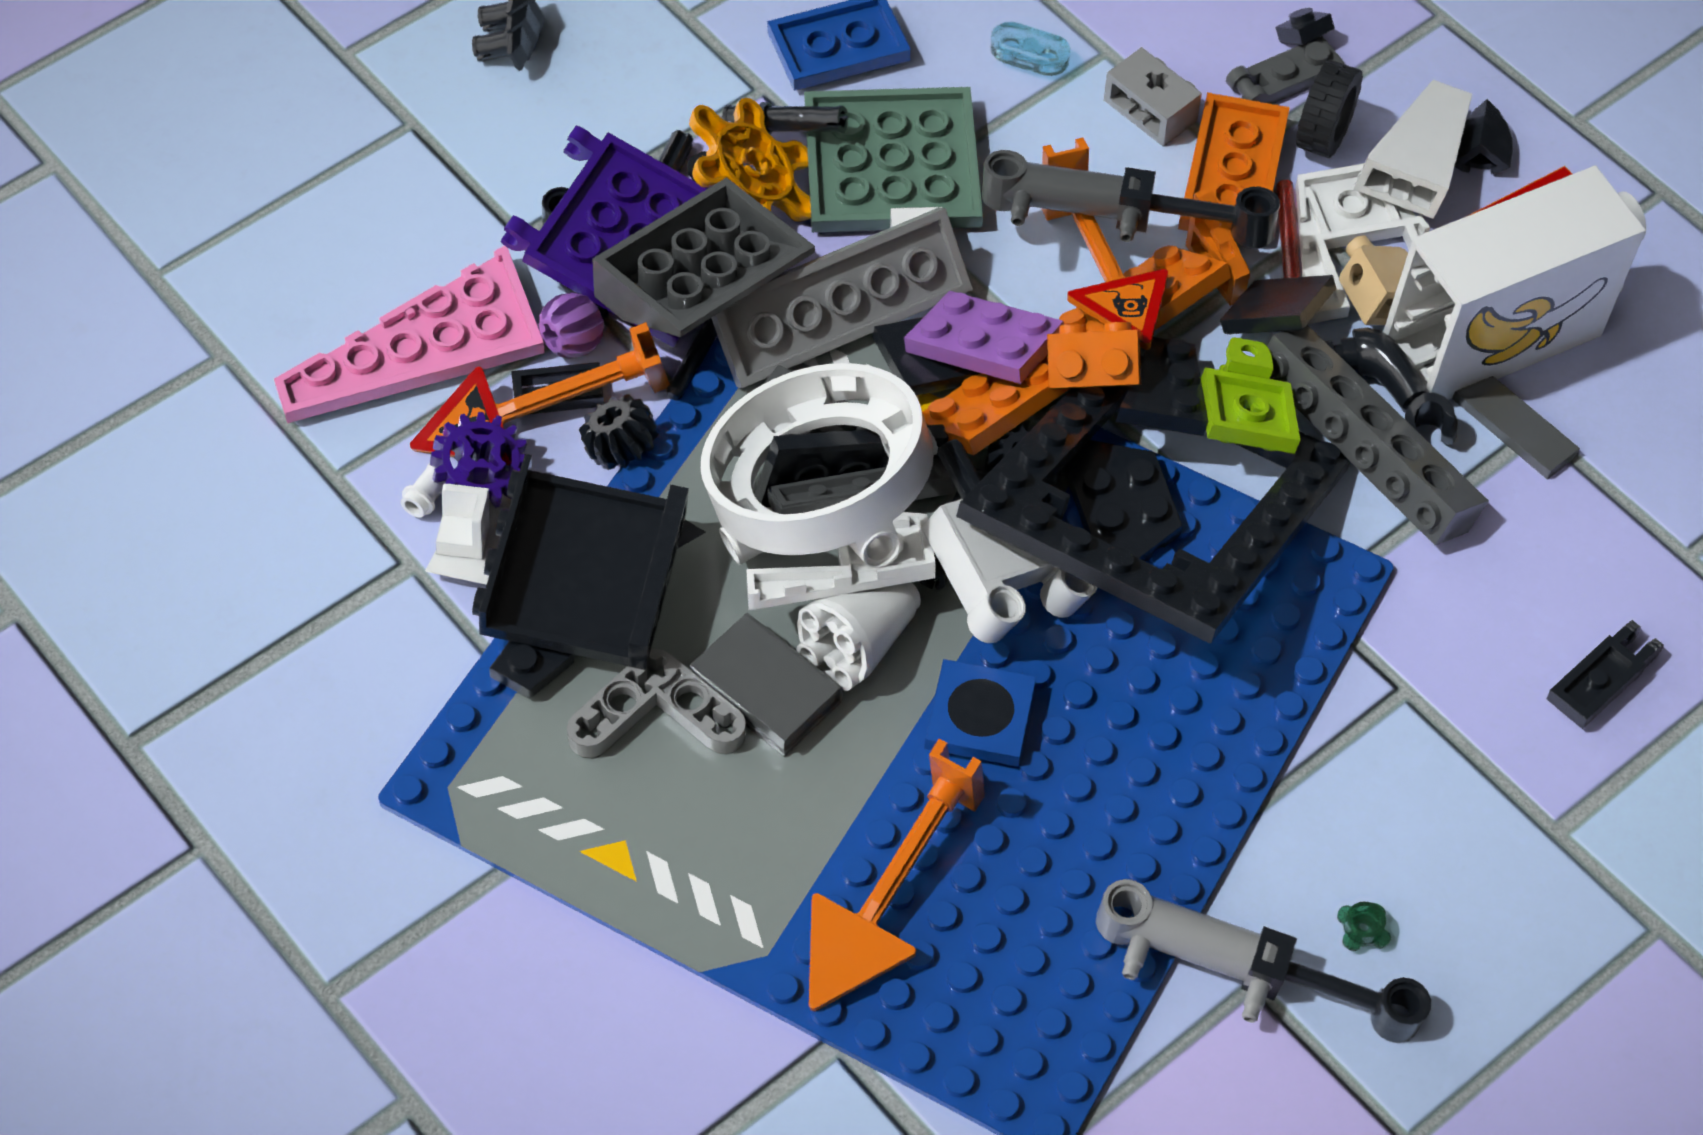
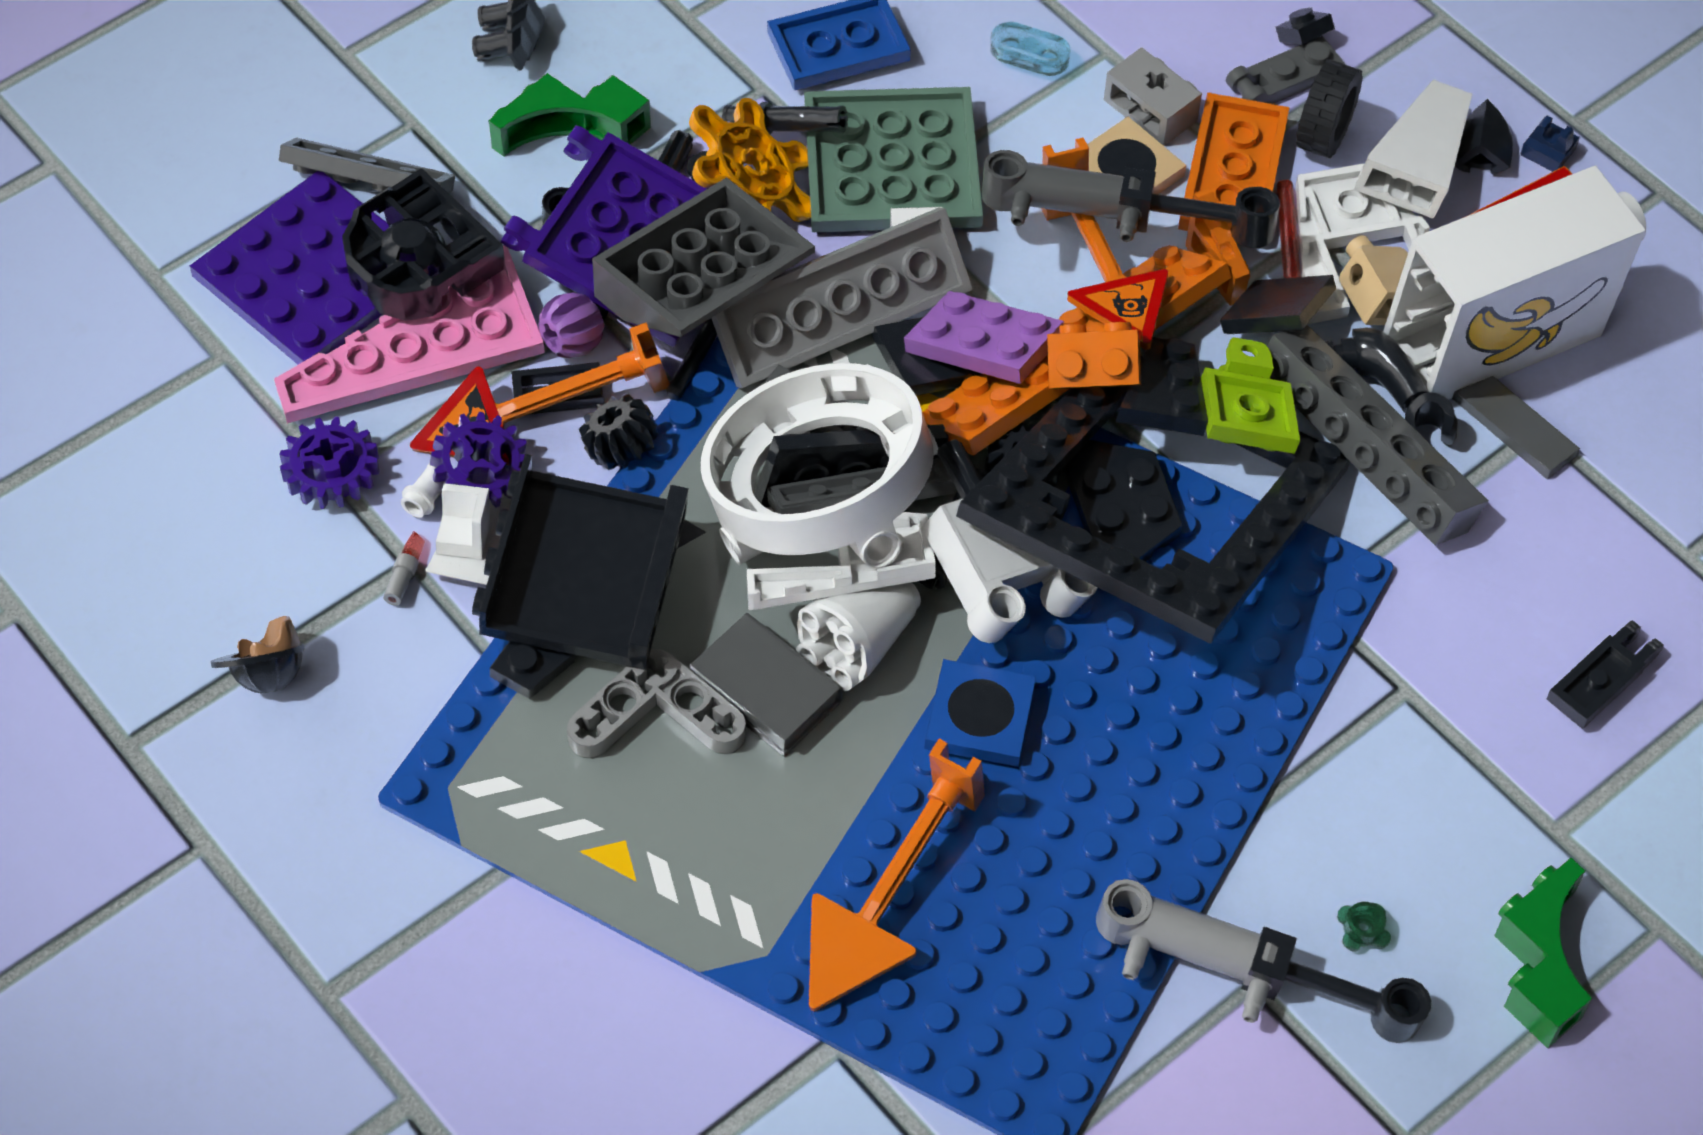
(267, 663): none -> black piece
(291, 271): none -> dark purple plate
(329, 462): none -> dark purple gear
(352, 166): none -> dark grey plate
(404, 569): none -> light grey piece
(411, 211): none -> black connector
(554, 110): none -> green arch
(1133, 147): none -> tile
(1544, 990): none -> green arch
(1550, 145): none -> dark blue tile

